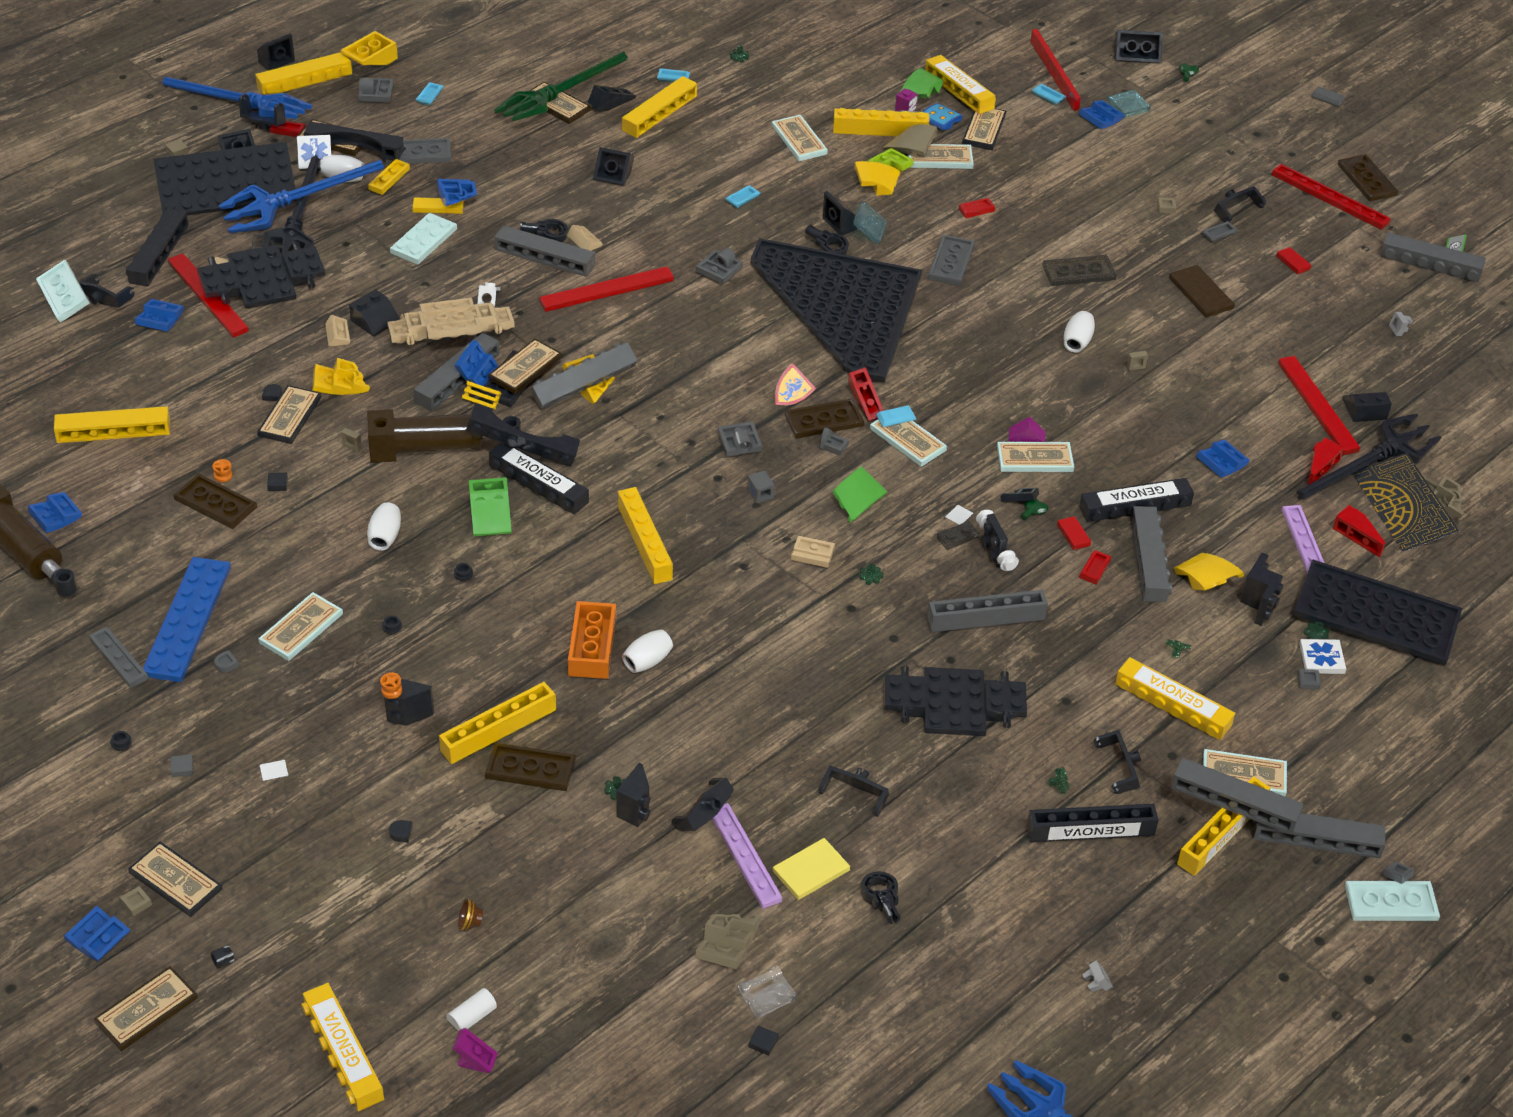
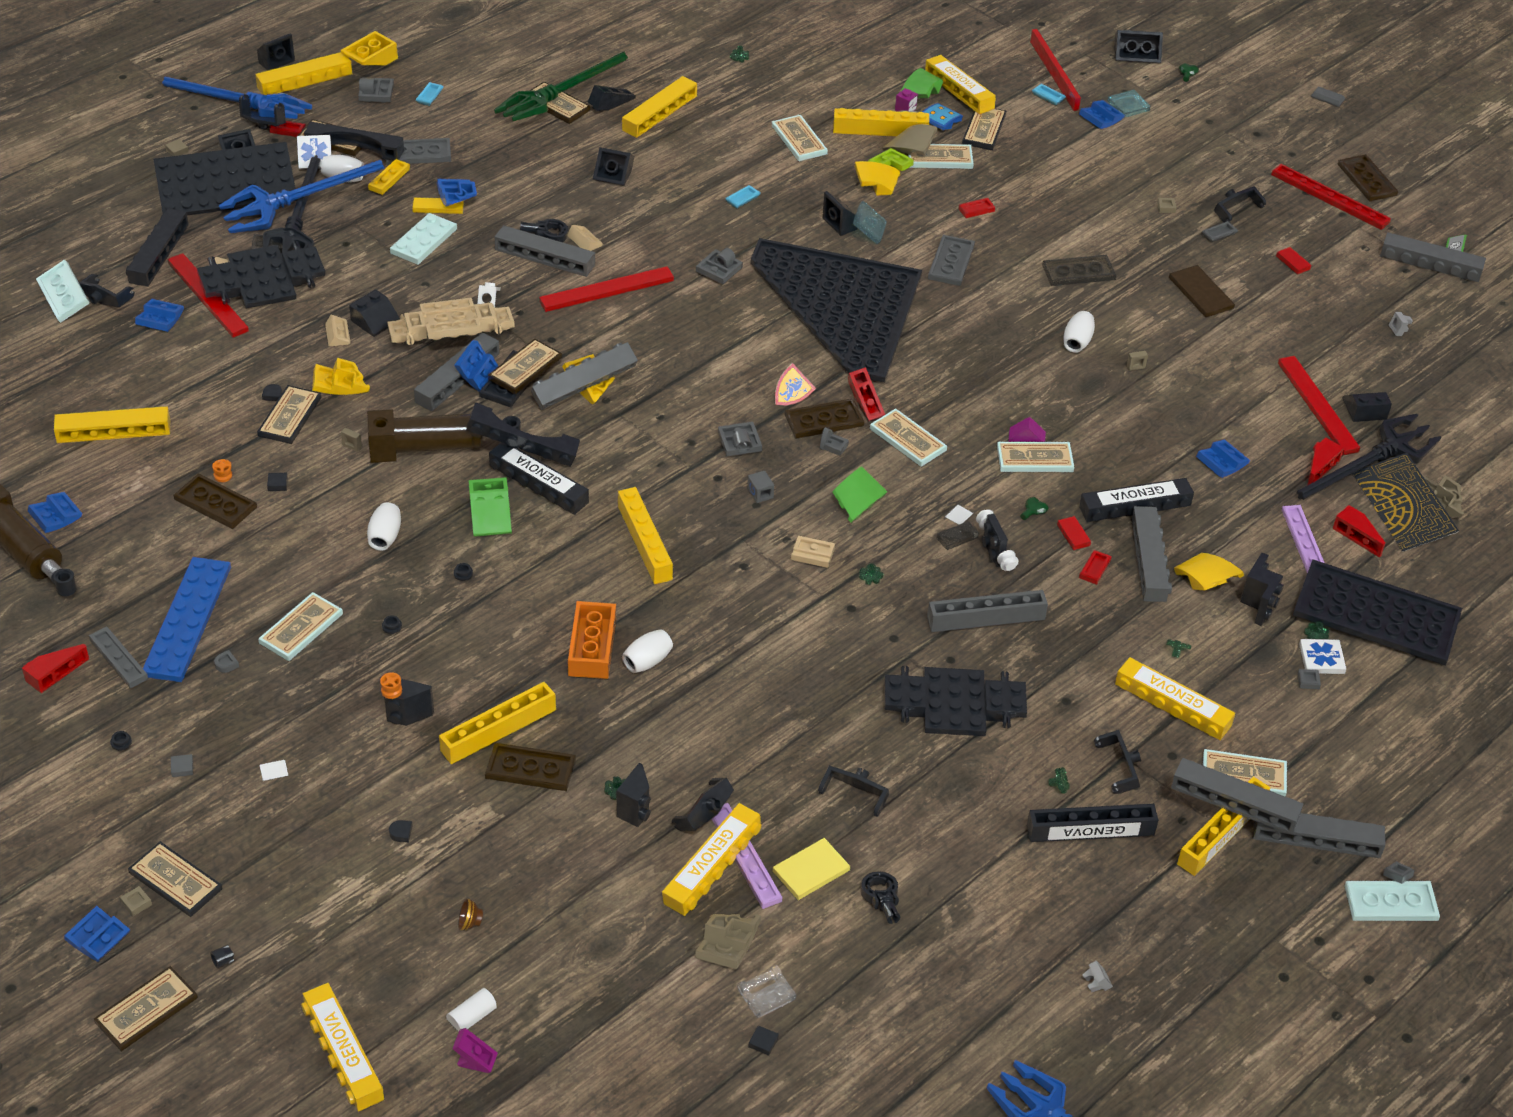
(54, 666): none -> red slope
(468, 390): yellow tile -> none
(671, 75): medium azure tile -> none
(711, 859): none -> yellow brick
(825, 238): black pin -> none
(895, 416): medium azure tile -> none
(1021, 495): black tile -> none

